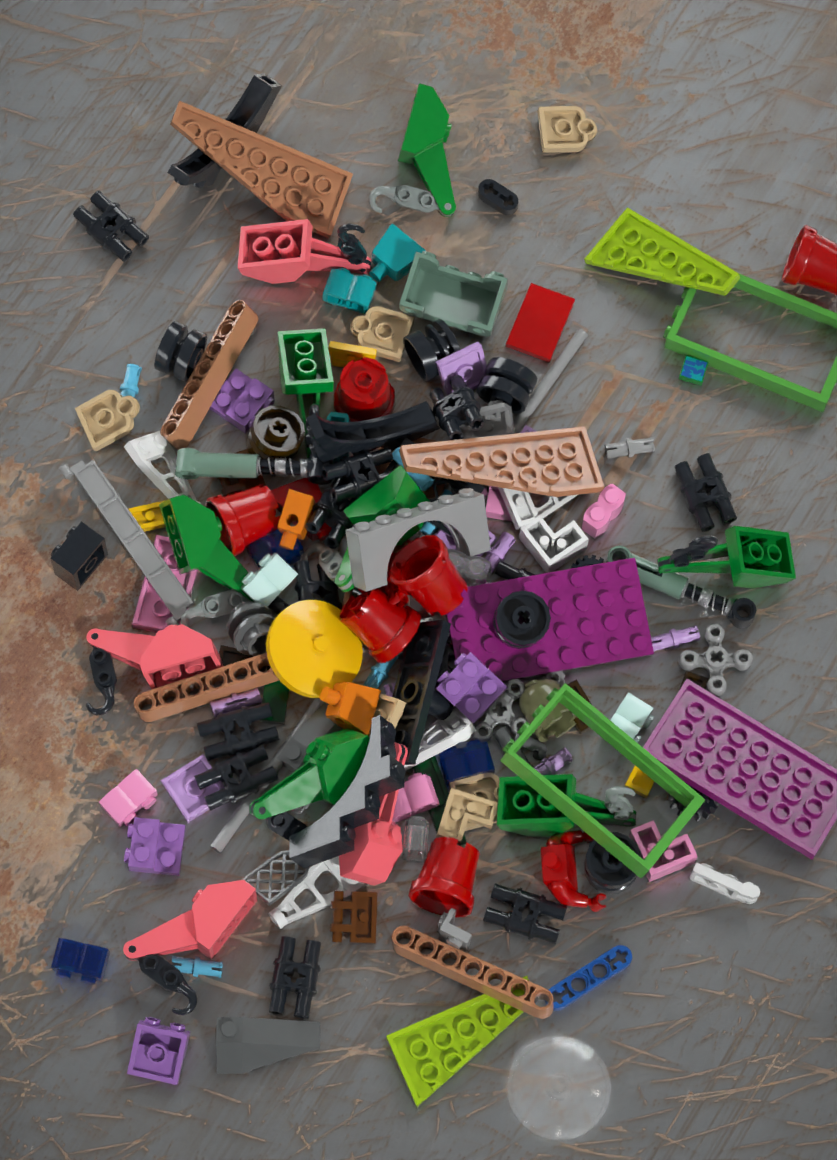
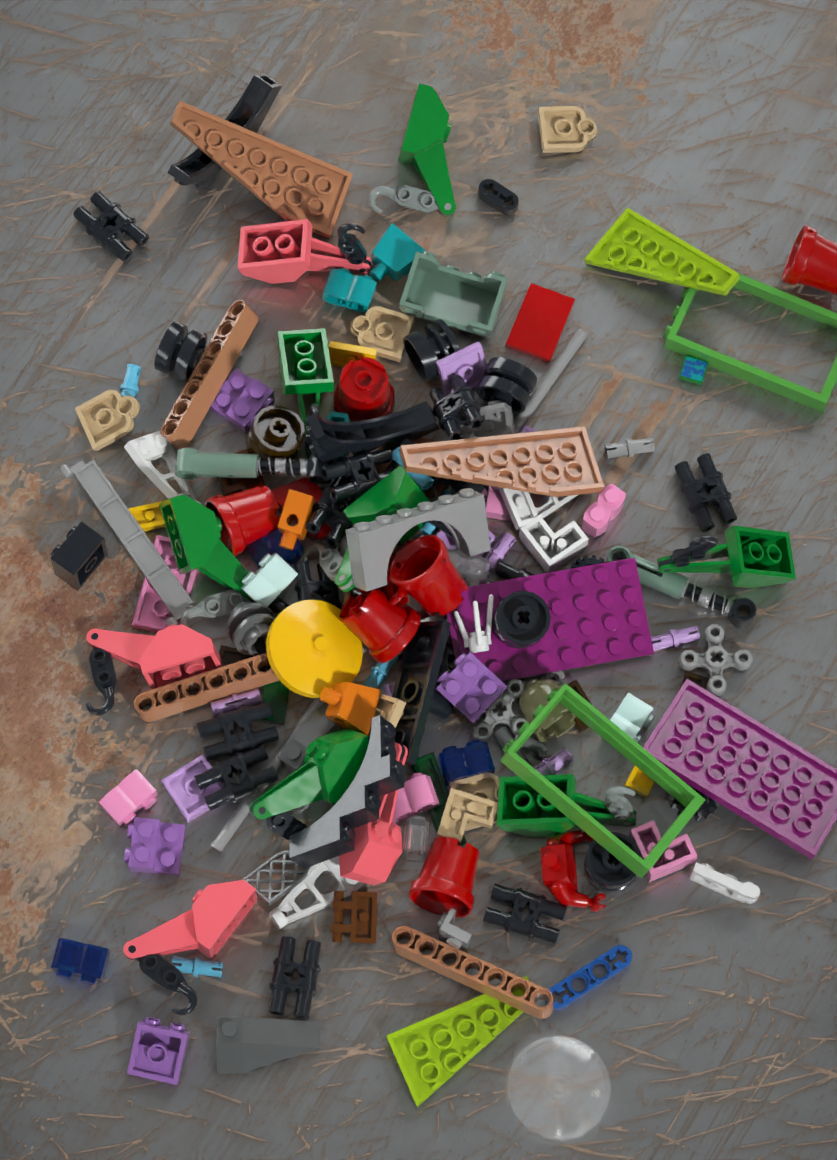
(455, 726): white plate -> none
(479, 640): none -> white plant

